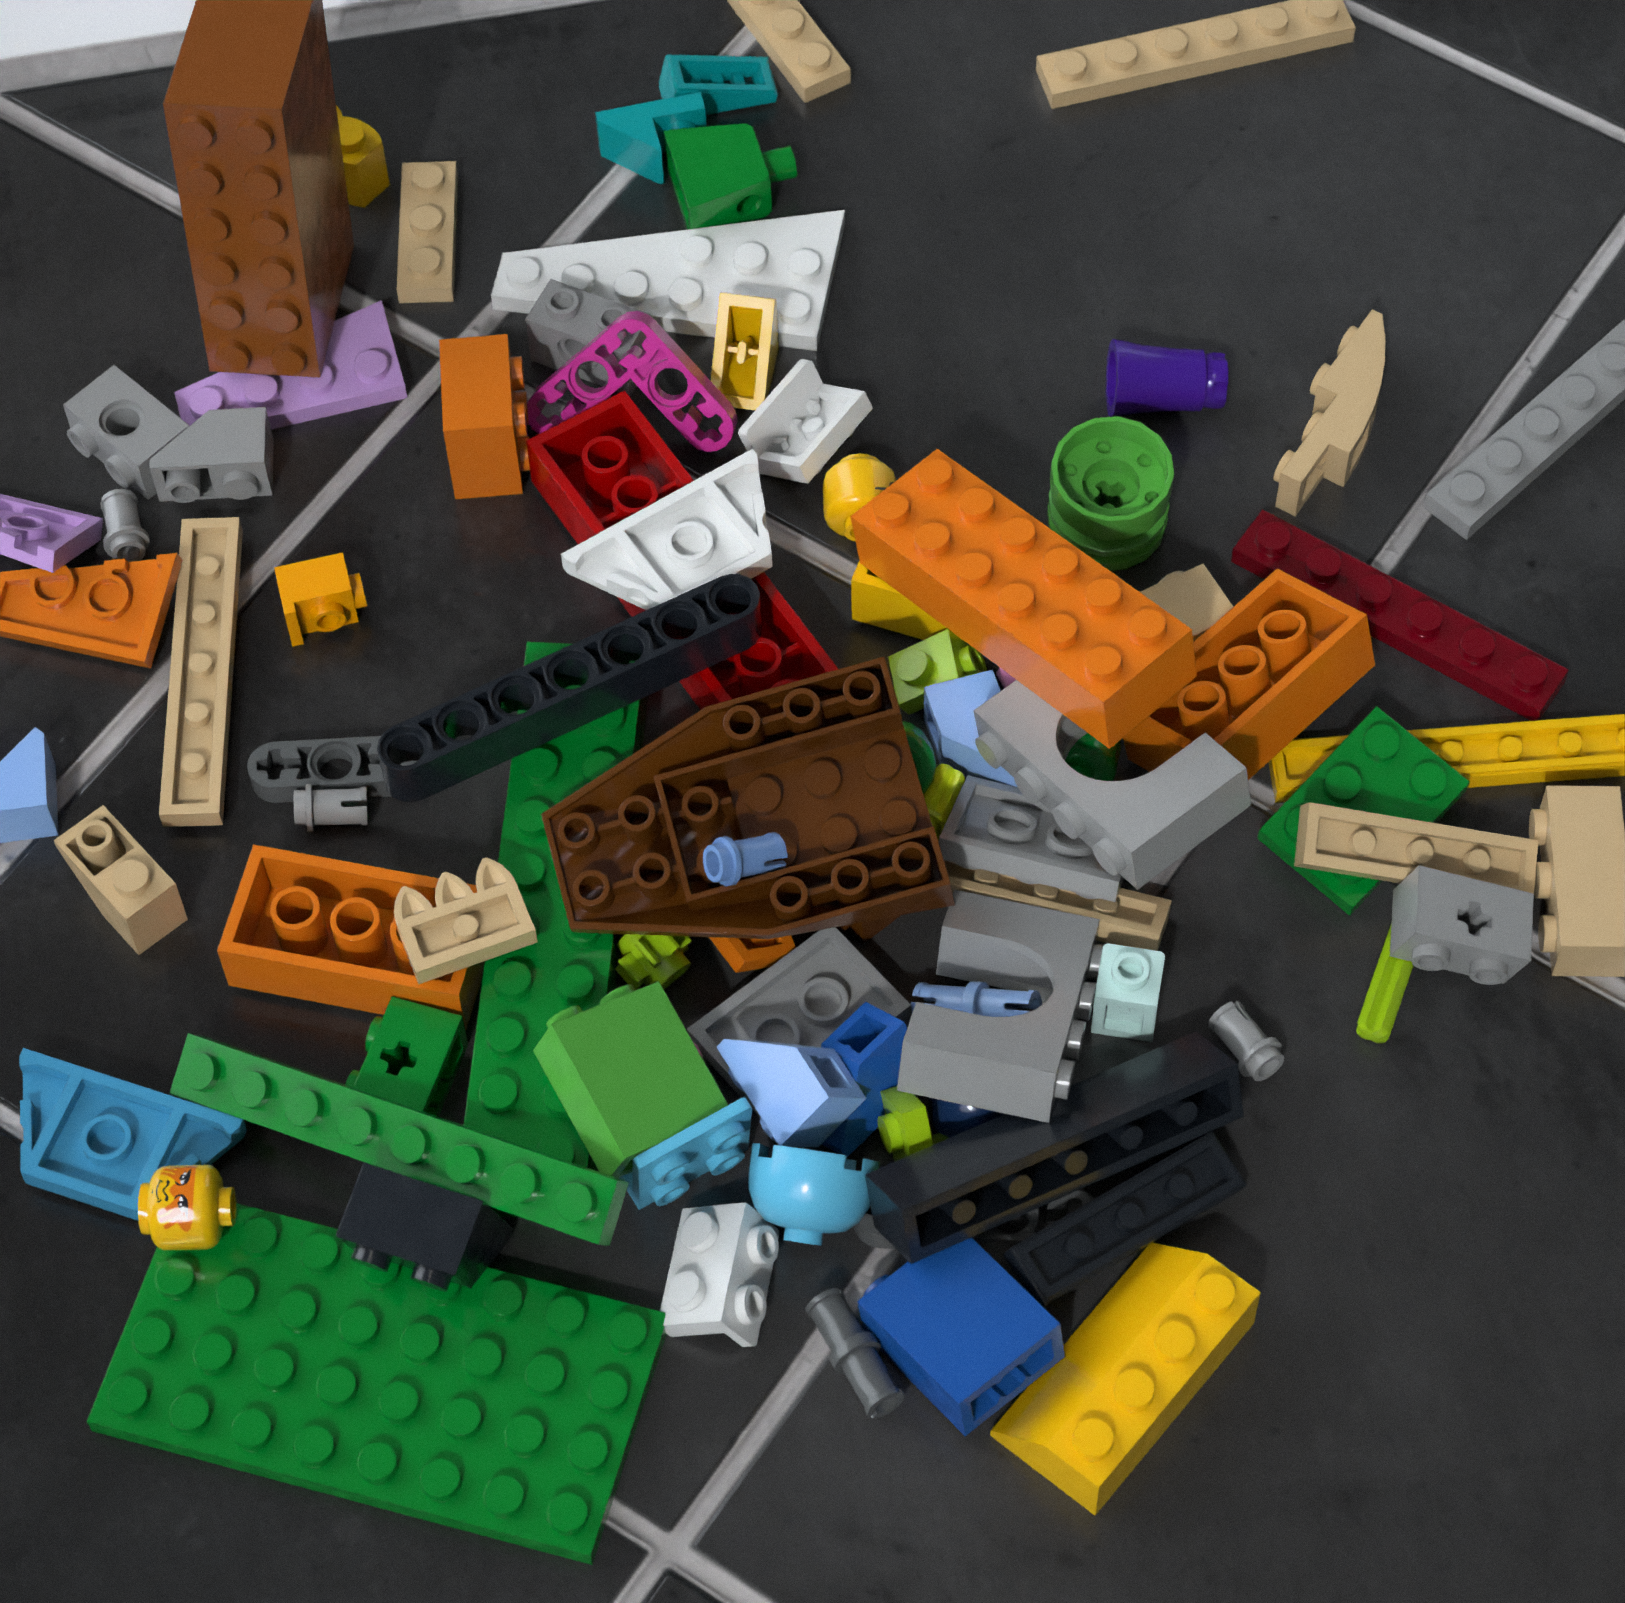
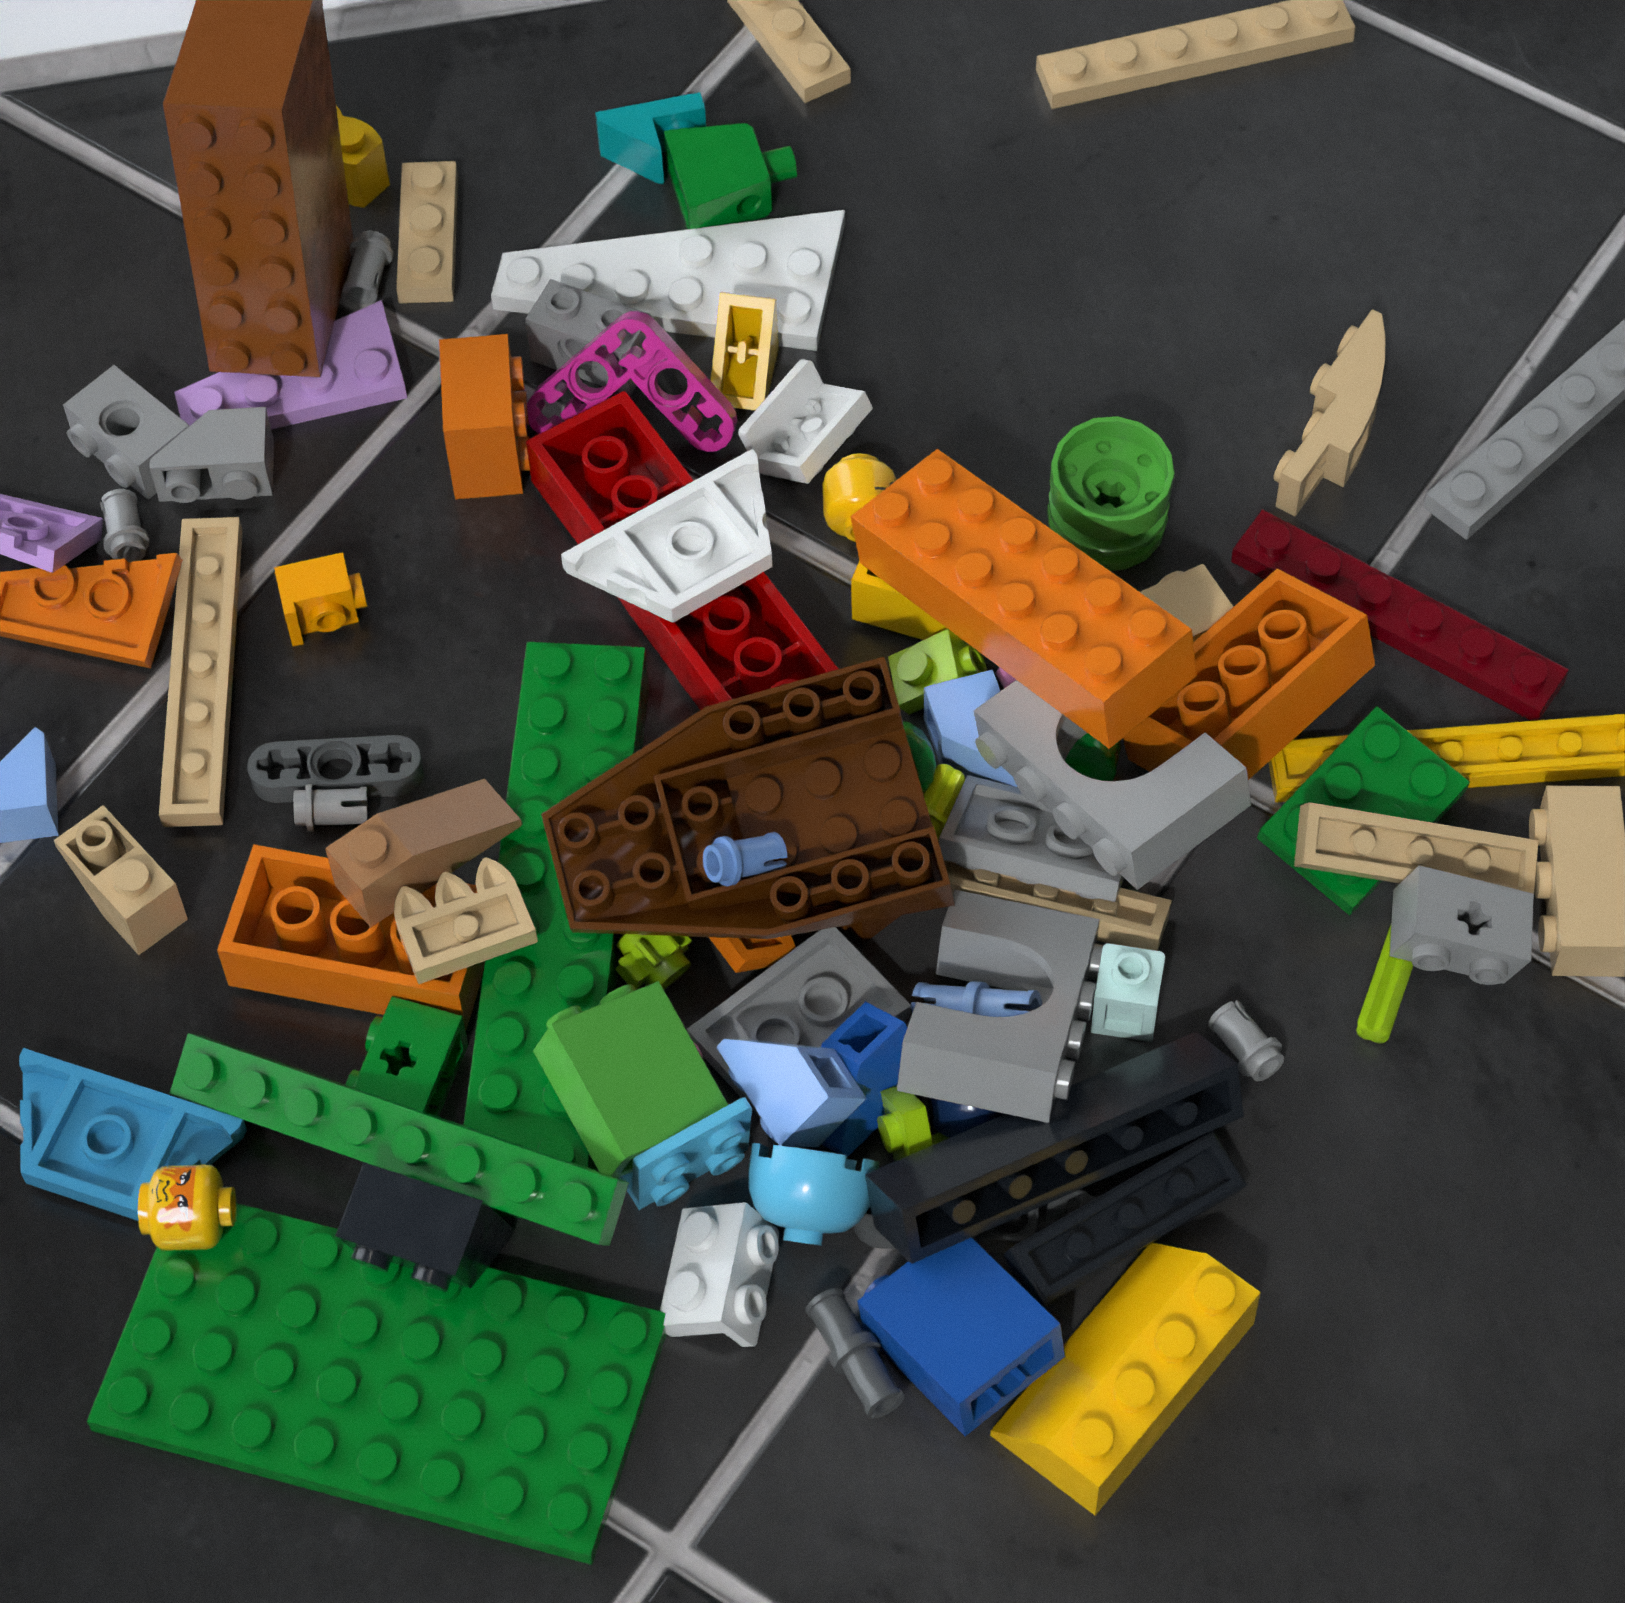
(370, 254): none -> light grey pin
(417, 845): none -> medium nougat slope
(556, 710): black beam -> none
(707, 75): teal slope -> none
(1163, 379): dark purple plant -> none

